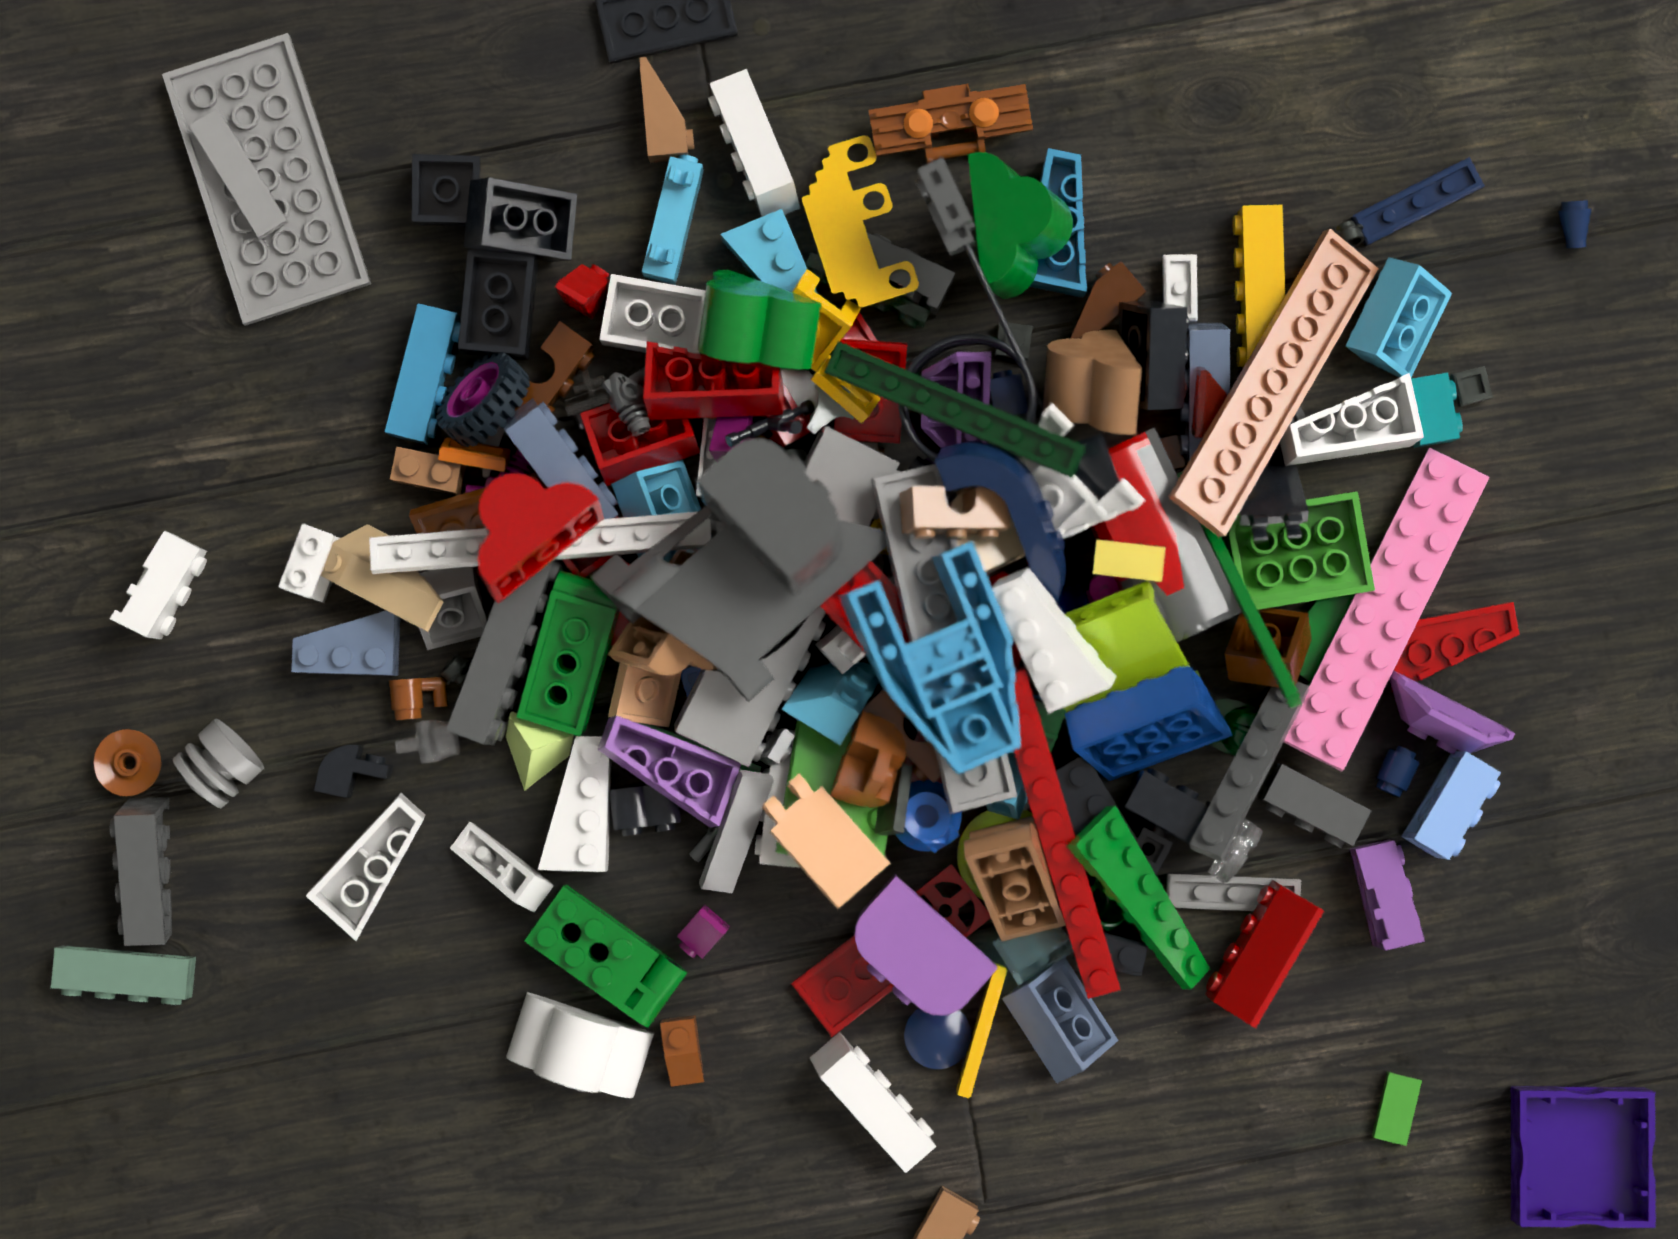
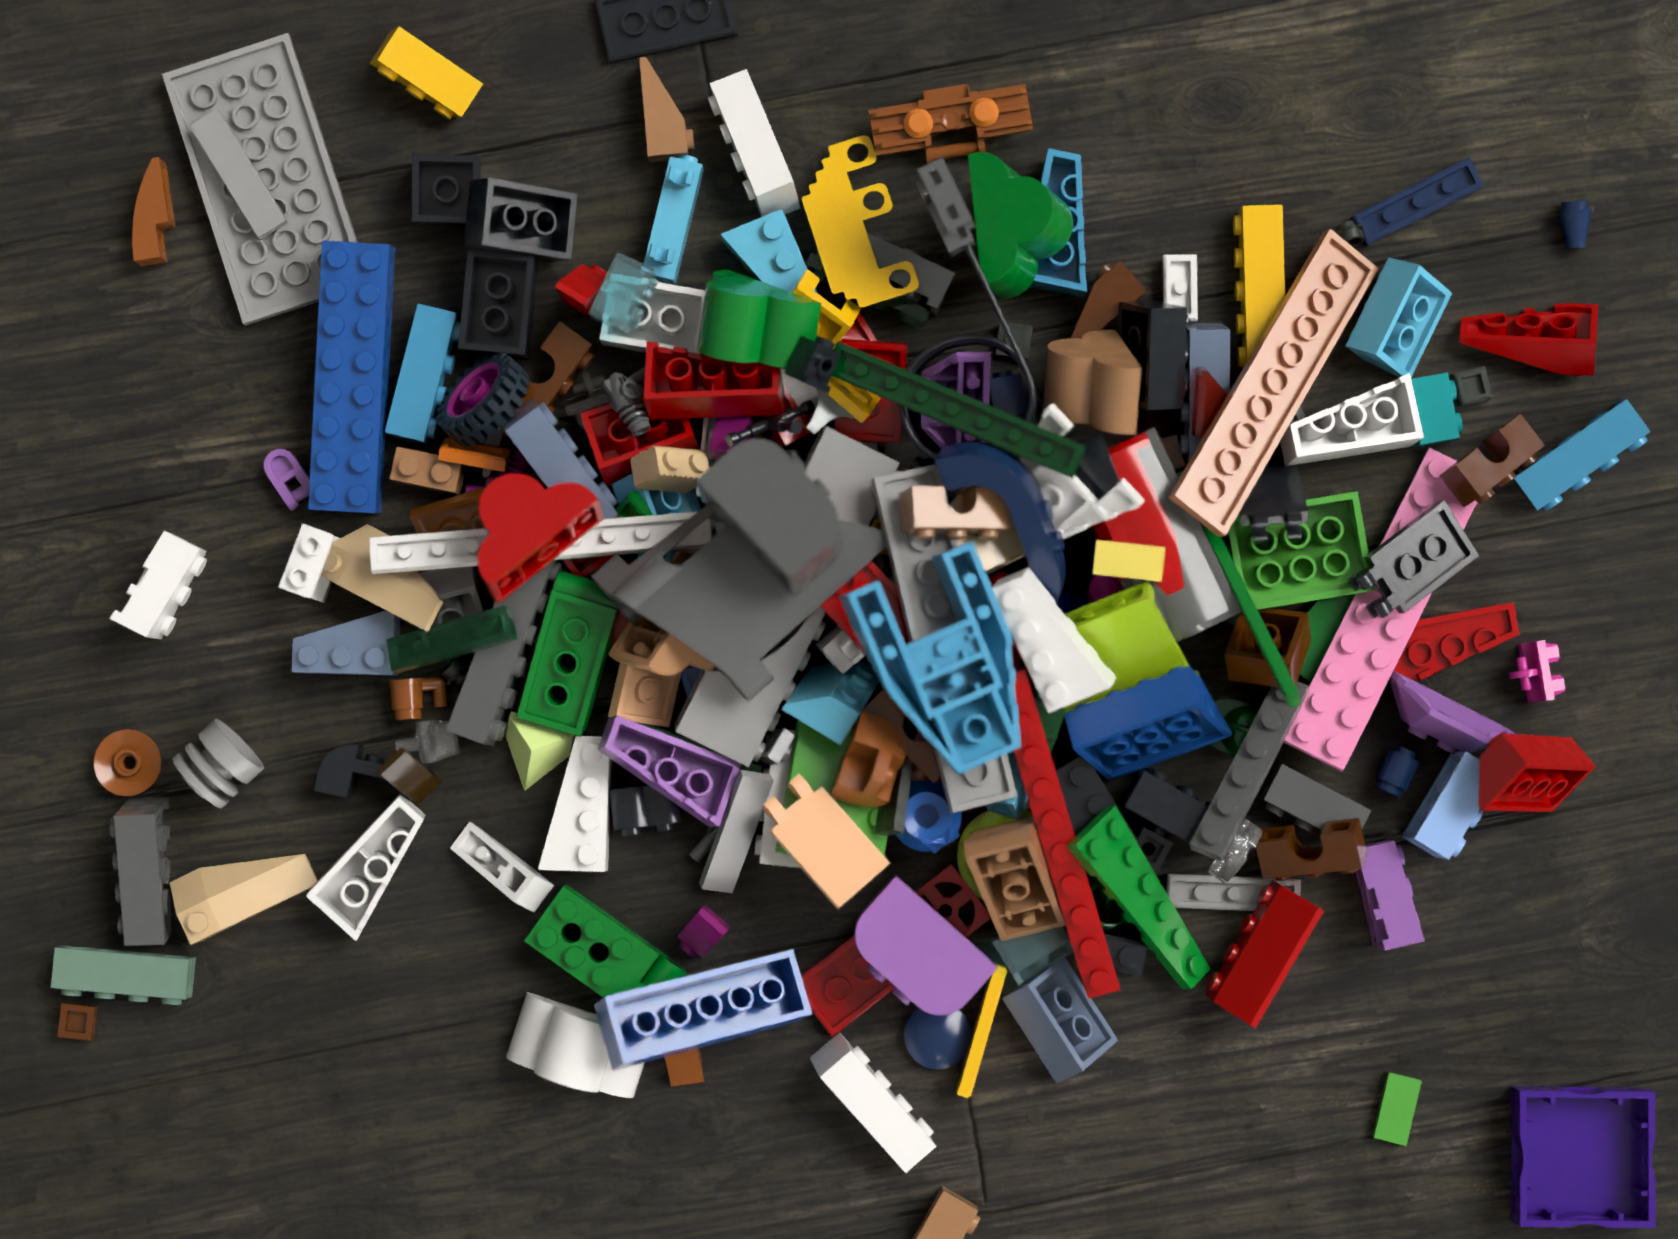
(77, 1021): none -> reddish brown plate
(152, 215): none -> dark orange slope
(230, 893): none -> tan wedge
(282, 468): none -> medium lavender plate
(351, 377): none -> blue brick
(409, 775): none -> dark brown slope
(425, 73): none -> yellow wedge
(452, 639): none -> clear green plate
(623, 294): none -> clear light blue brick
(633, 506): none -> green tile
(668, 468): none -> tan brick
(702, 1009): none -> brick
(813, 362): none -> black brick
(1285, 856): none -> reddish brown arch
(1415, 561): none -> tile
(1510, 448): none -> reddish brown arch
(1530, 772): none -> red slope
(1535, 671): none -> dark pink hips
(1551, 340): none -> red wedge
(1582, 454): none -> dark azure wedge

